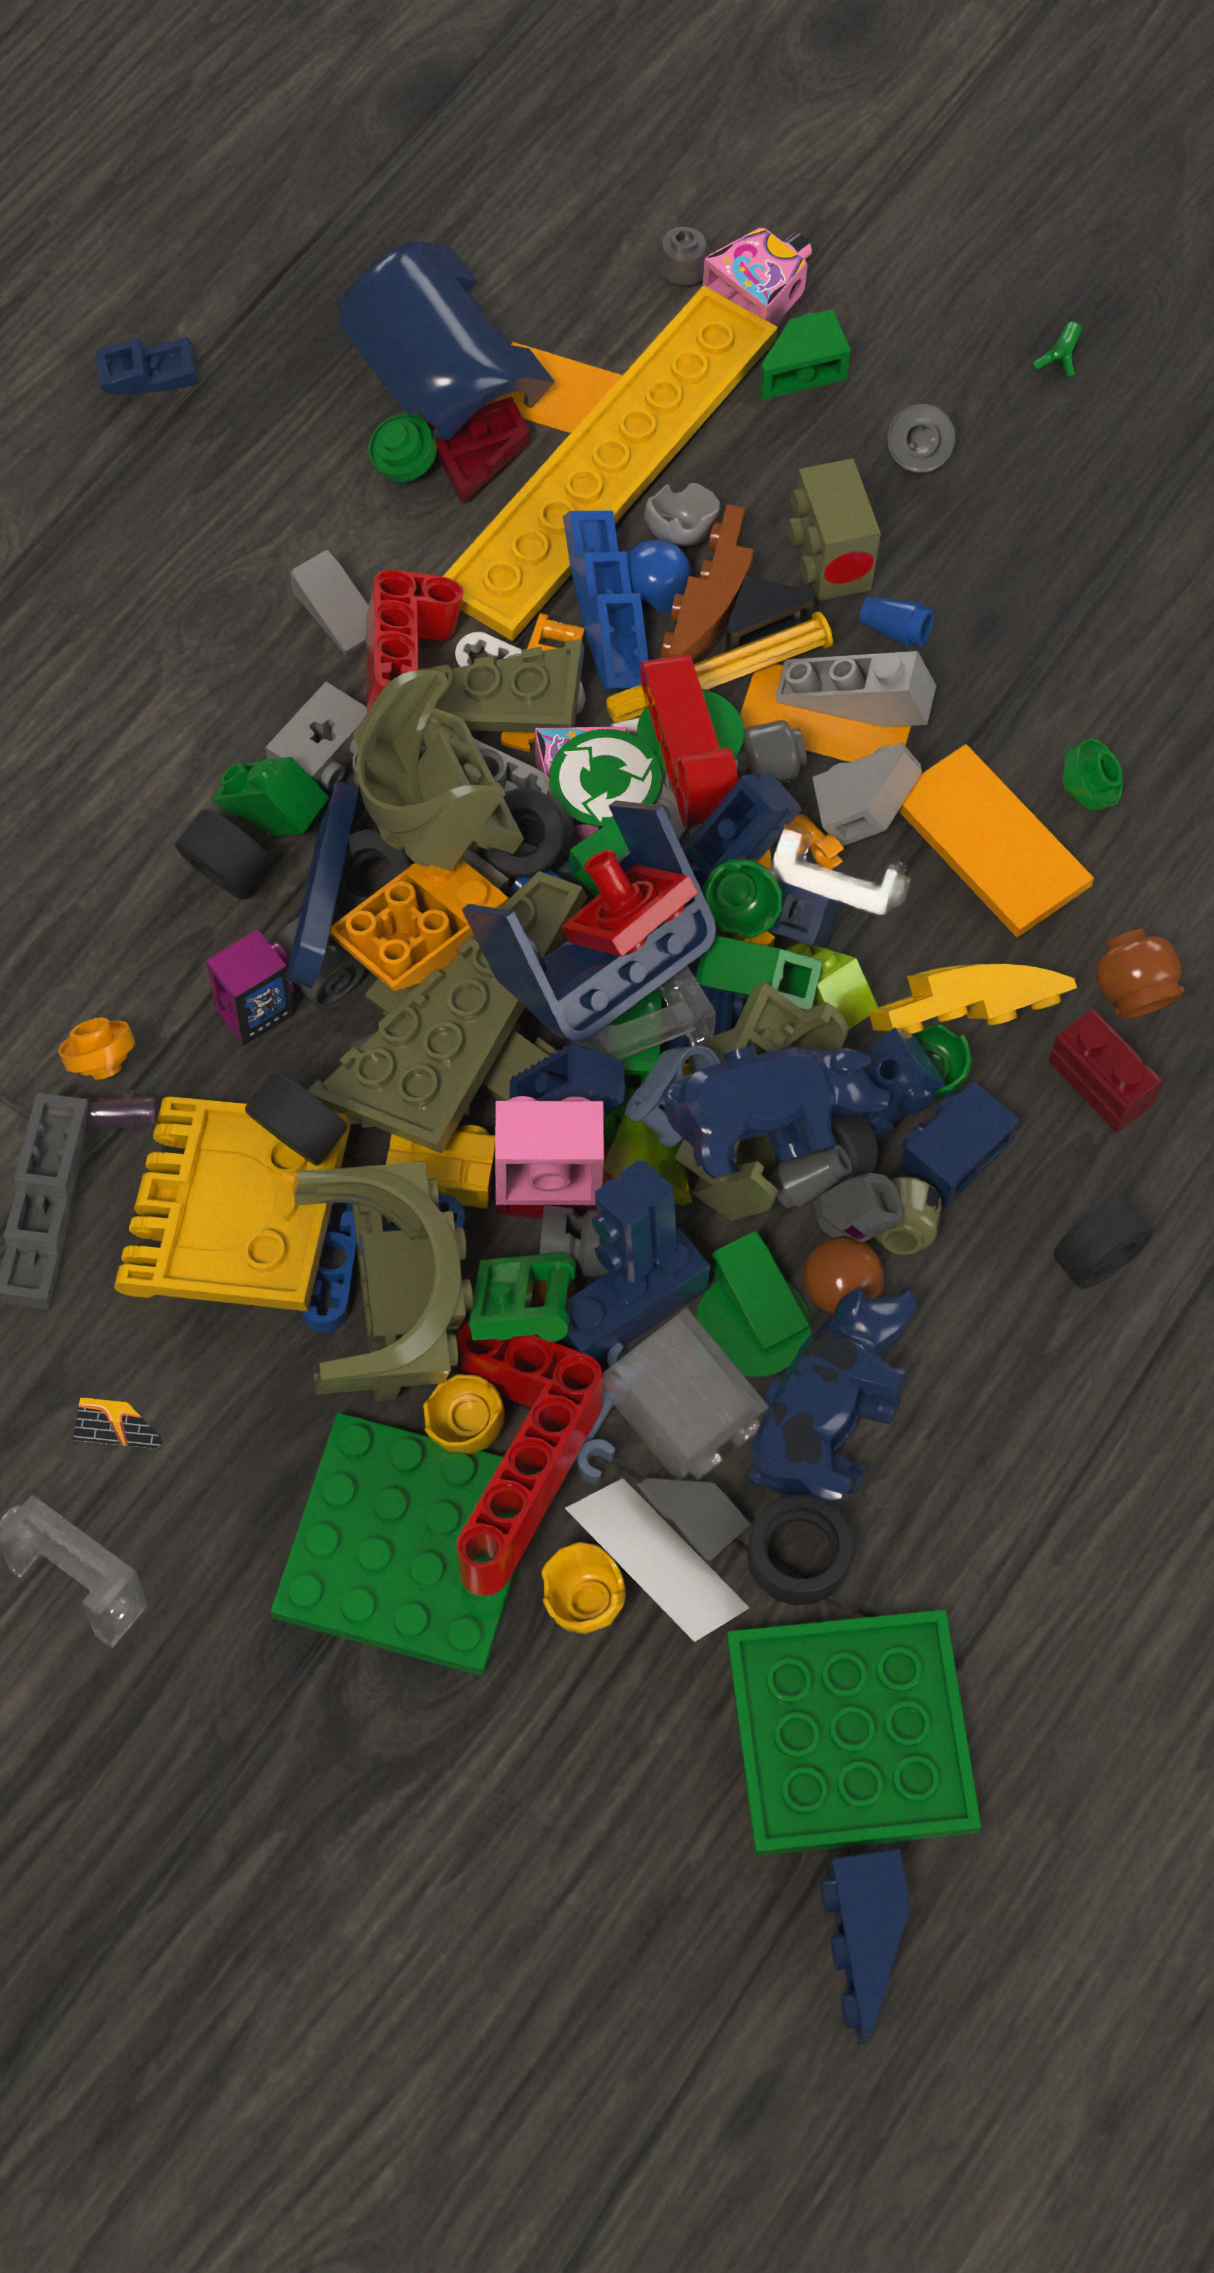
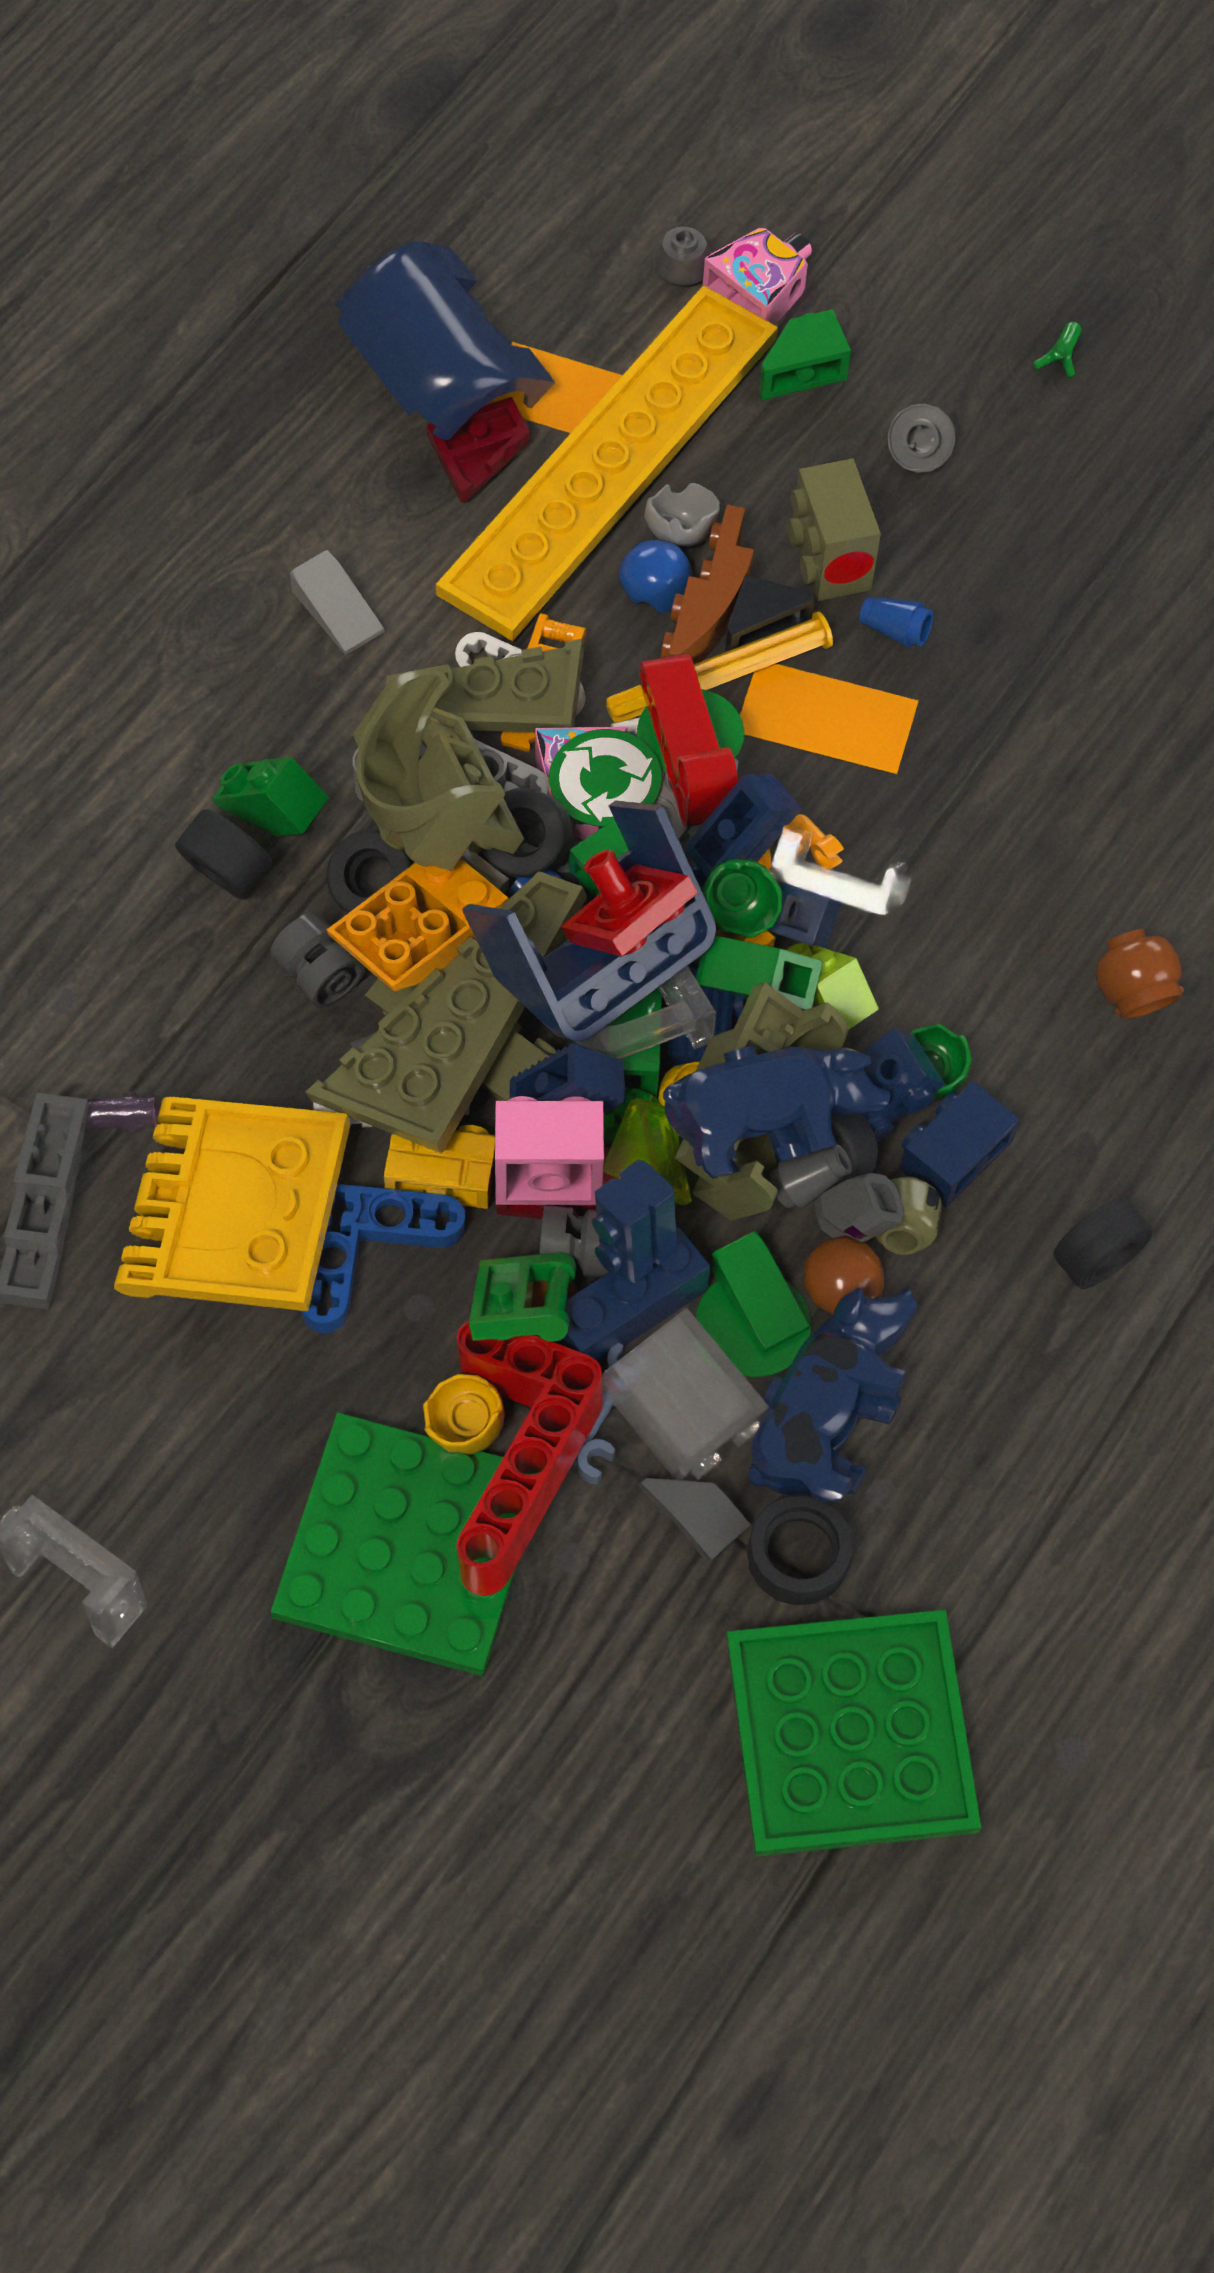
(97, 1047): light orange plate -> none
(113, 1424): sticker -> none
(133, 369): dark blue slope -> none
(251, 986): brick -> none
(296, 1117): black tyre -> none
(321, 735): light grey brick -> none
(322, 885): dark blue beam -> none
(399, 613): red beam -> none
(402, 448): green plate -> none
(406, 1277): olive piece -> none
(583, 1588): yellow hair -> none
(605, 598): blue slope -> none
(648, 1101): sand blue piece -> none
(658, 1559): white sticker -> none
(772, 750): dark grey head -> none
(863, 688): light grey slope -> none
(866, 793): light grey slope -> none
(870, 1916): dark blue slope -> none
(974, 991): yellow slope -> none
(993, 841): light orange tile -> none
(1093, 775): green plate -> none
(1105, 1070): dark red brick -> none

